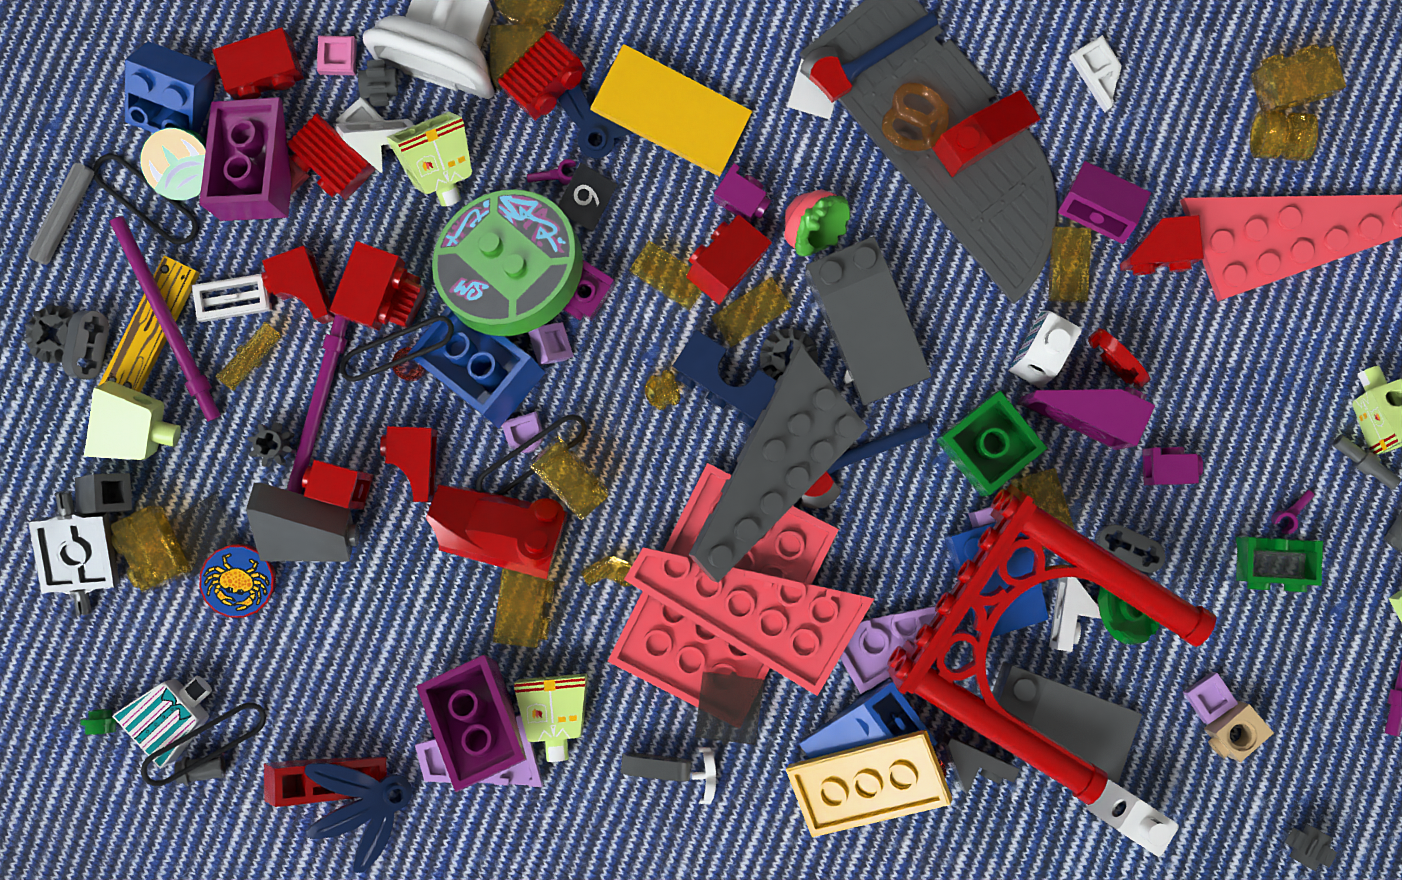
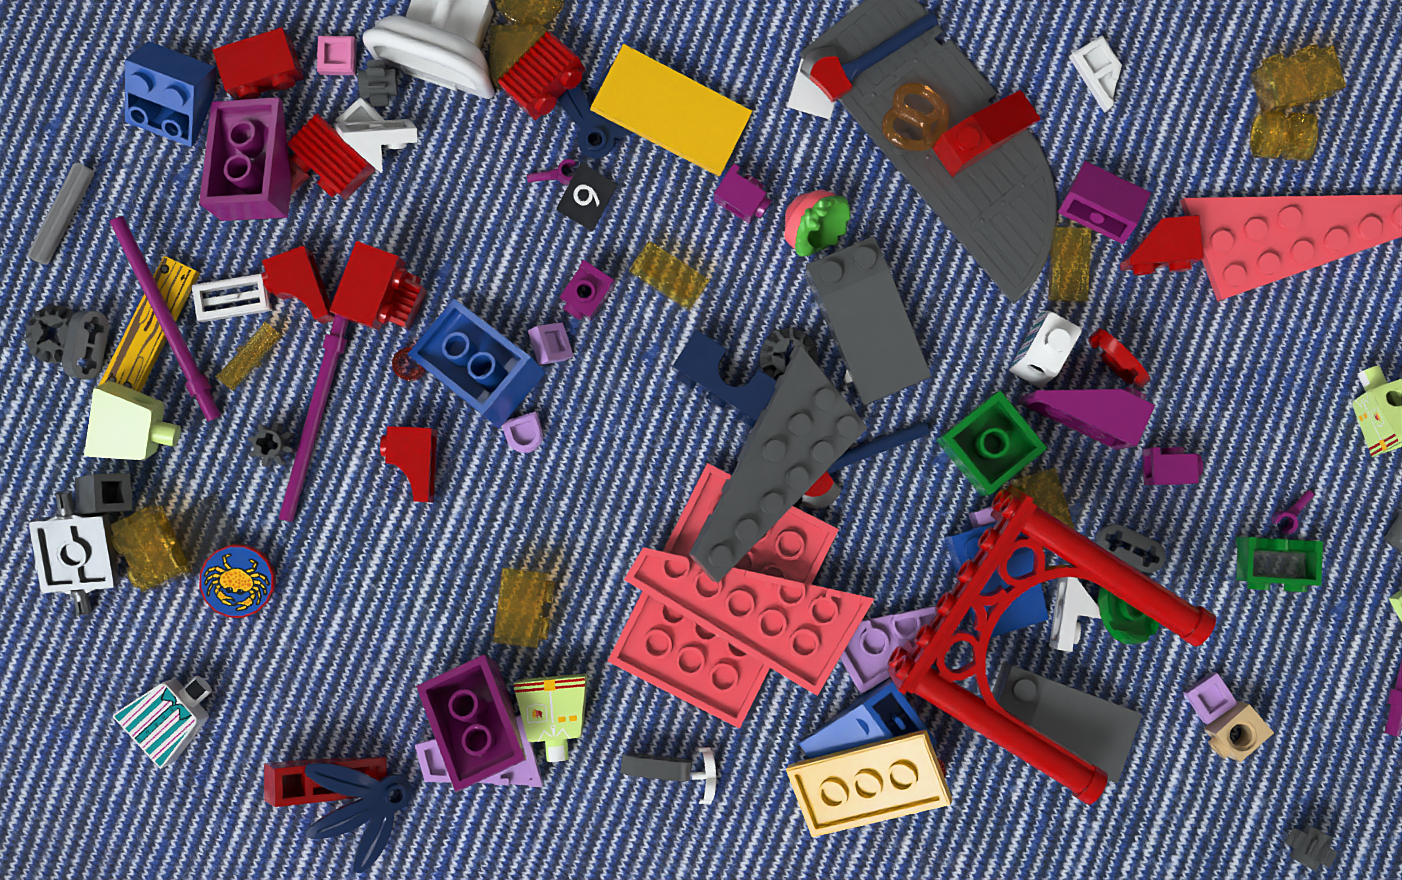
(99, 722): green plate -> none
(148, 780): black piece -> none
(174, 162): tile -> none
(175, 241): black piece -> none
(210, 770): dark grey pin -> none
(299, 527): dark grey slope -> none
(337, 484): red brick -> none
(391, 337): black piece -> none
(435, 155): yellowish green torso -> none
(497, 528): red slope -> none
(507, 262): brick -> none
(526, 445): black piece -> none
(569, 478): clear yellow brick -> none
(608, 567): clear yellow arm -> none
(662, 390): clear yellow plate -> none
(727, 259): red brick -> none
(729, 708): clear smoke piece -> none
(751, 312): clear yellow plate -> none
(967, 760): dark grey slope -> none
(1138, 821): white torso -> none
(1366, 462): dark grey bar -> none

